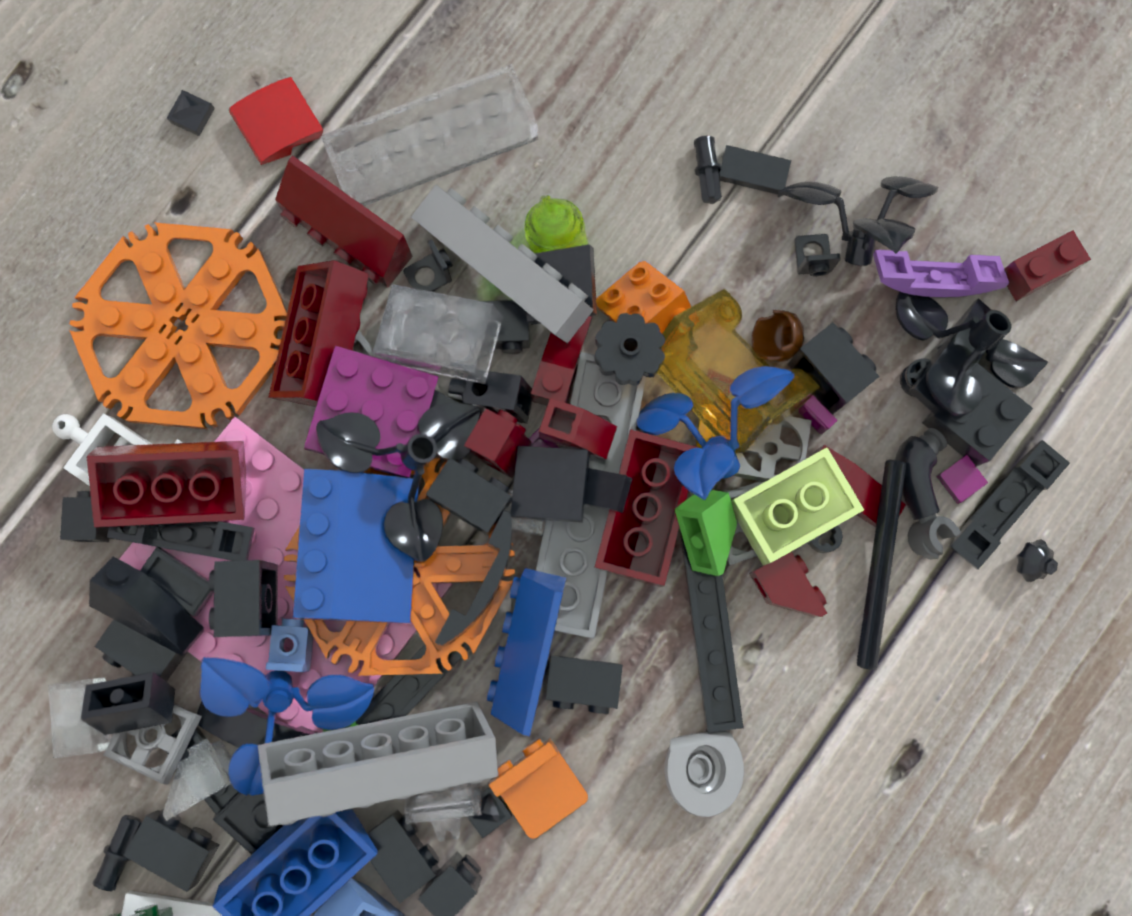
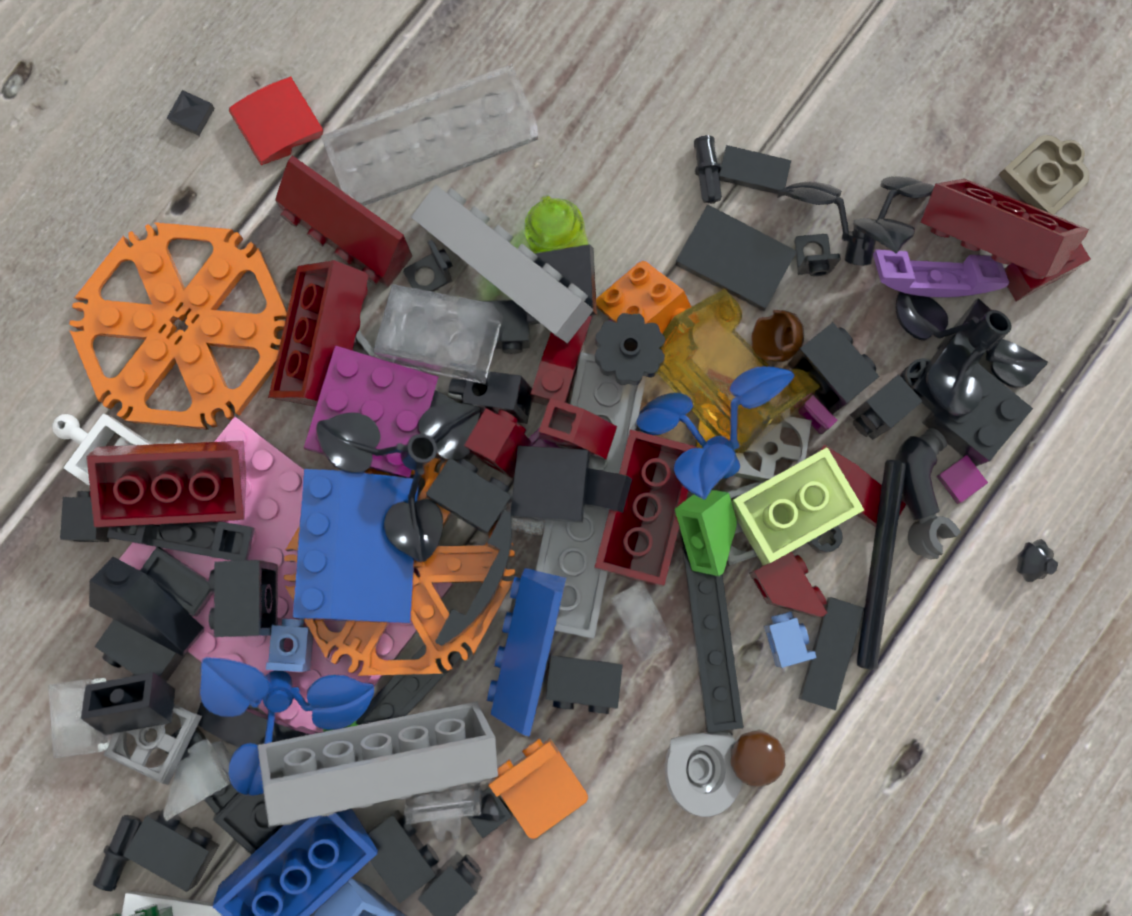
(642, 621): none -> clear slope
(735, 257): none -> black tile
(758, 758): none -> reddish brown hair
(788, 640): none -> medium blue brick
(833, 653): none -> black tile
(885, 408): none -> black brick
(1002, 227): none -> dark red slope
(1007, 503): black slope -> none
(1048, 173): none -> dark tan plate

